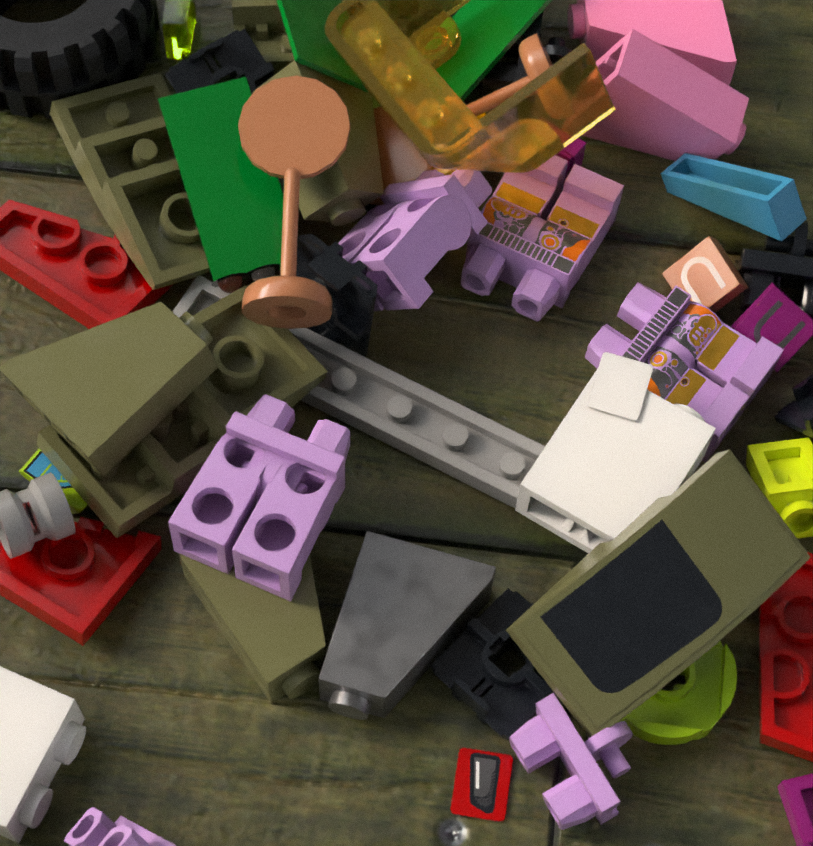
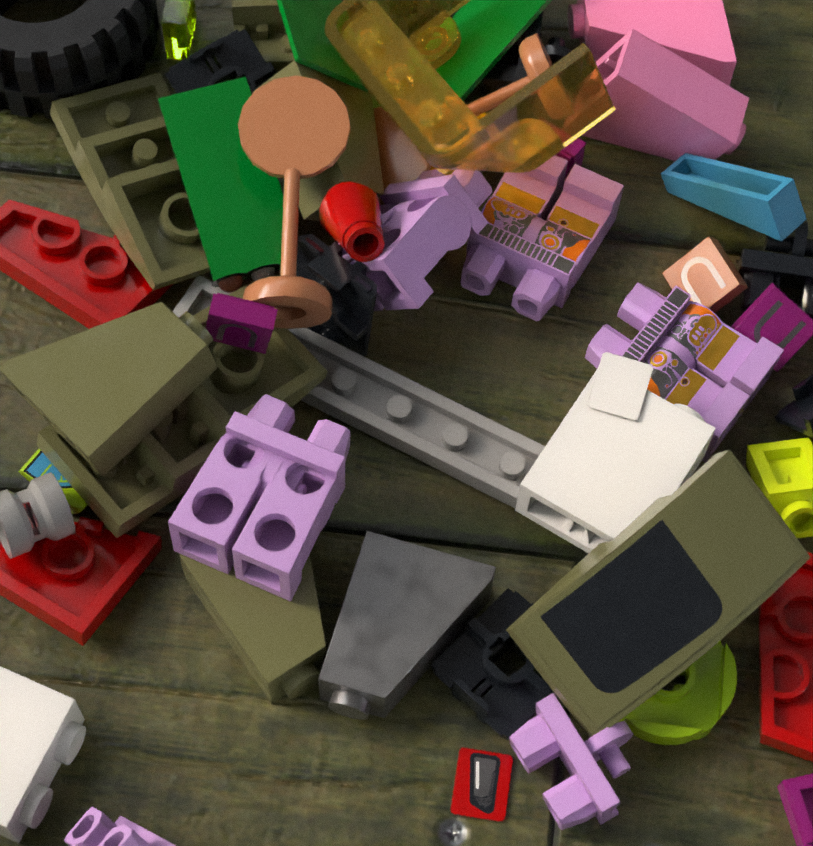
(241, 322): none -> magenta tile
(353, 219): none -> red cone

